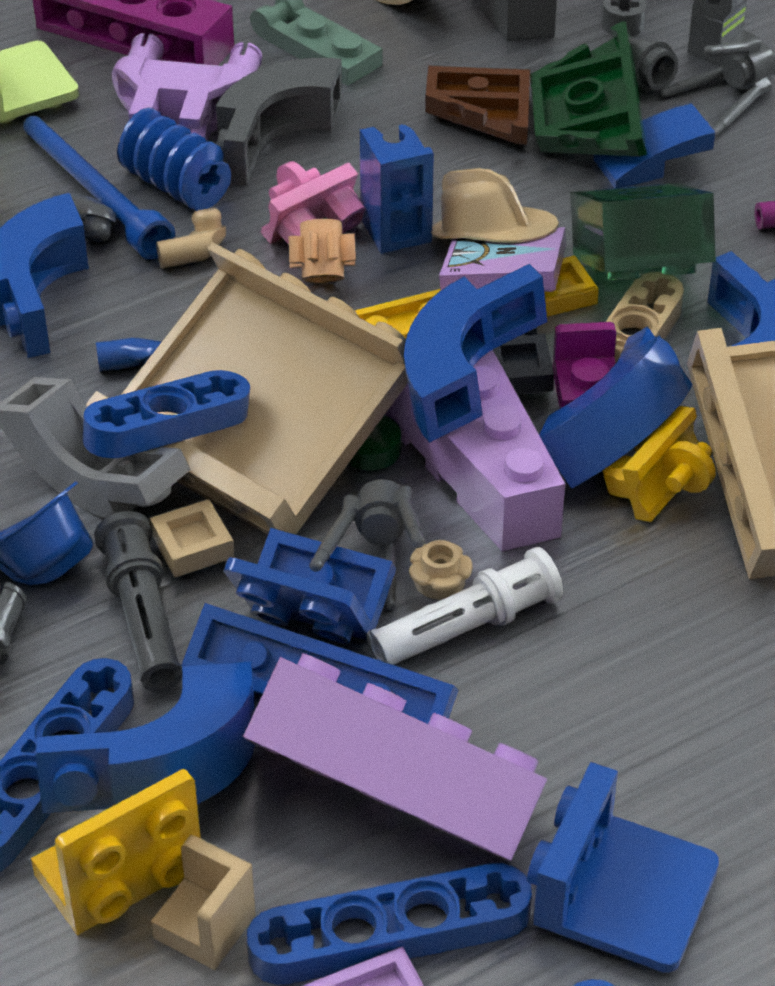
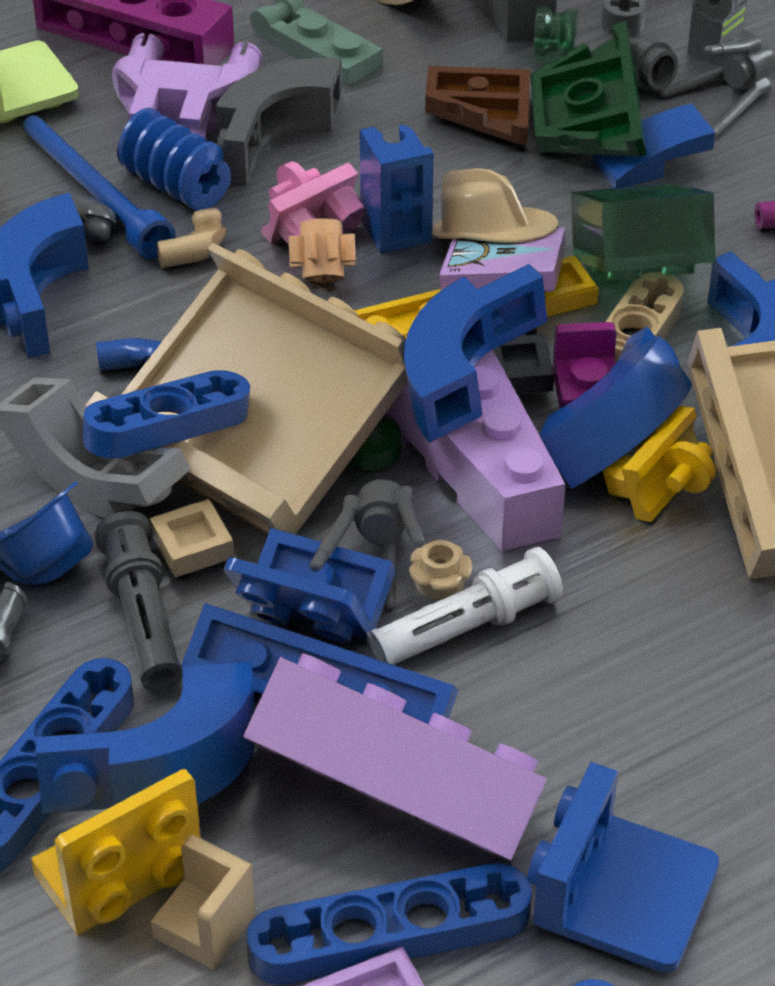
(555, 31): none -> clear green wheel

